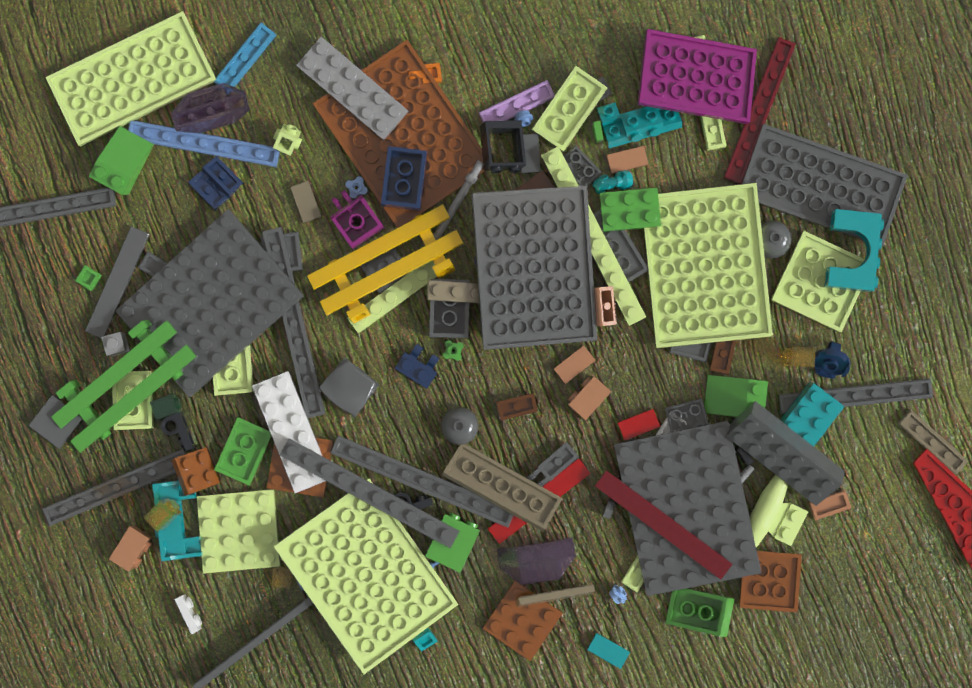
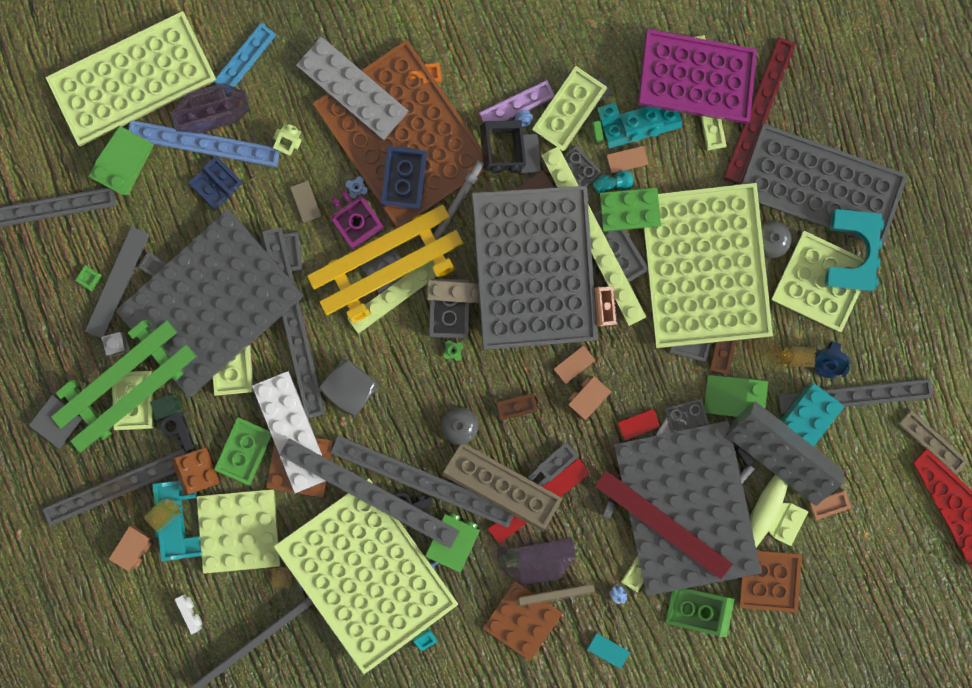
(415, 369): dark blue plate -> none

